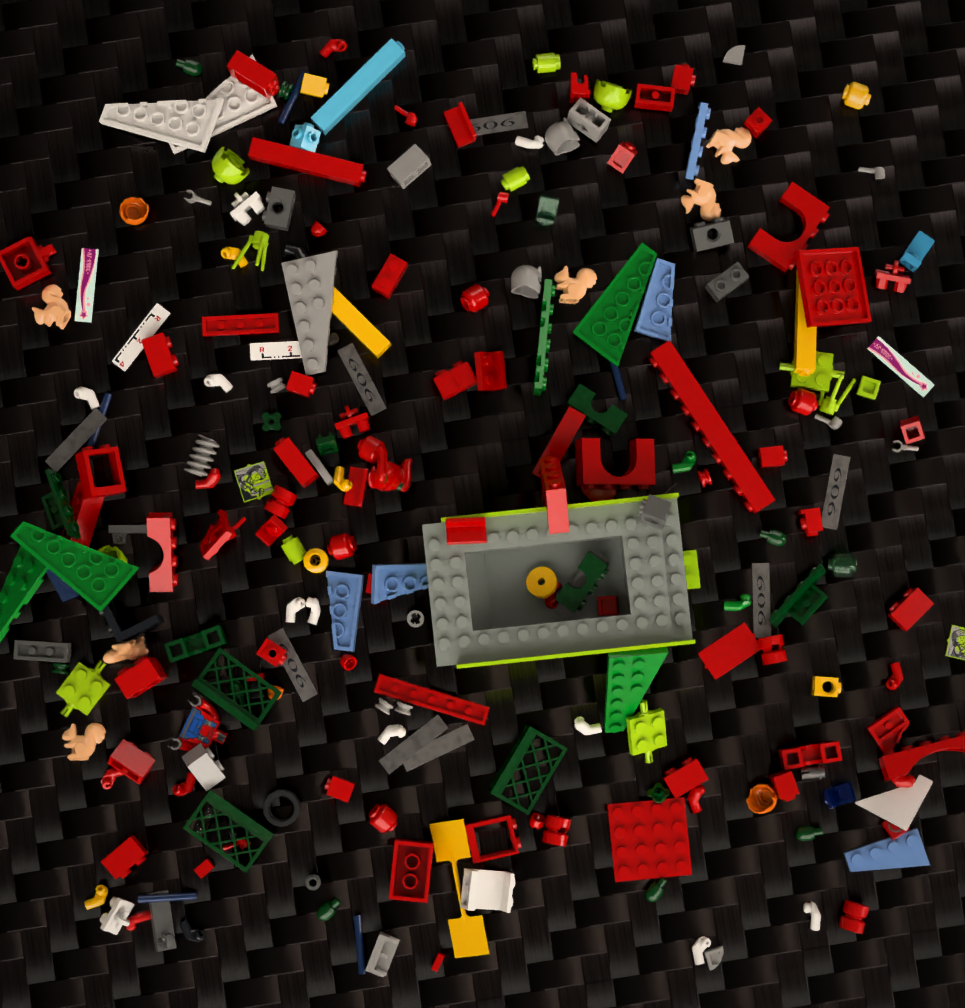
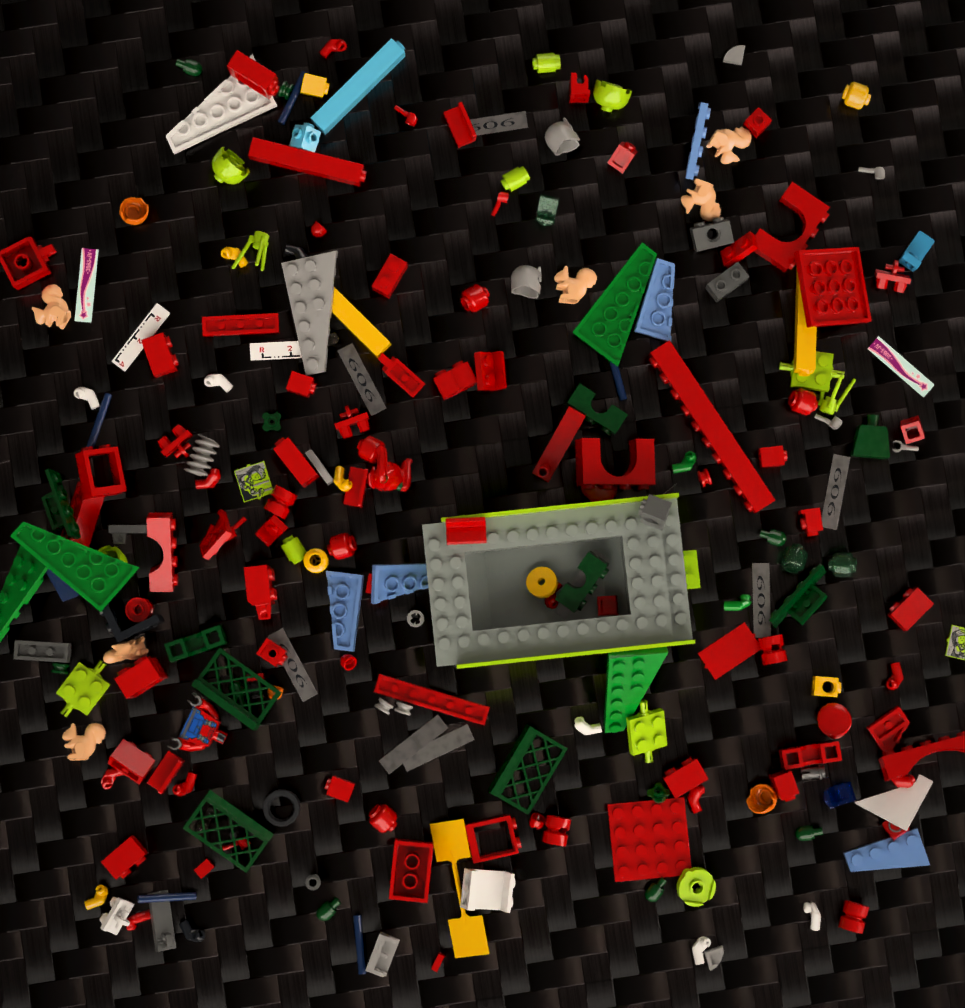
(76, 440): flat silver sticker -> none
(139, 609): none -> red wheel
(165, 772): none -> red panel
(170, 121): white wing -> none
(182, 437): none -> red hips
(195, 198): light grey hand -> none
(203, 766): brick -> none
(253, 202): white hips -> none
(260, 589): none -> red hinge
(276, 385): light grey bush -> none
(282, 219): dark grey brick -> none
(293, 607): white arm -> none
(315, 610): white arm -> none
(327, 444): dark green tile -> none
(392, 730): white arm -> none
(401, 375): none -> red hinge
(409, 166): light grey hinge -> none
(527, 143): white arm -> none
(543, 342): green wing -> none
(554, 494): arch -> none
(588, 120): light grey brick -> none
(654, 97): red brick -> none
(682, 78): red brick -> none
(702, 894): none -> lime plate
(739, 249): none -> red plate
(794, 558): none -> clear green head
(834, 720): none -> red piece
(868, 387): lime tile -> none
(871, 440): none -> dark green torso

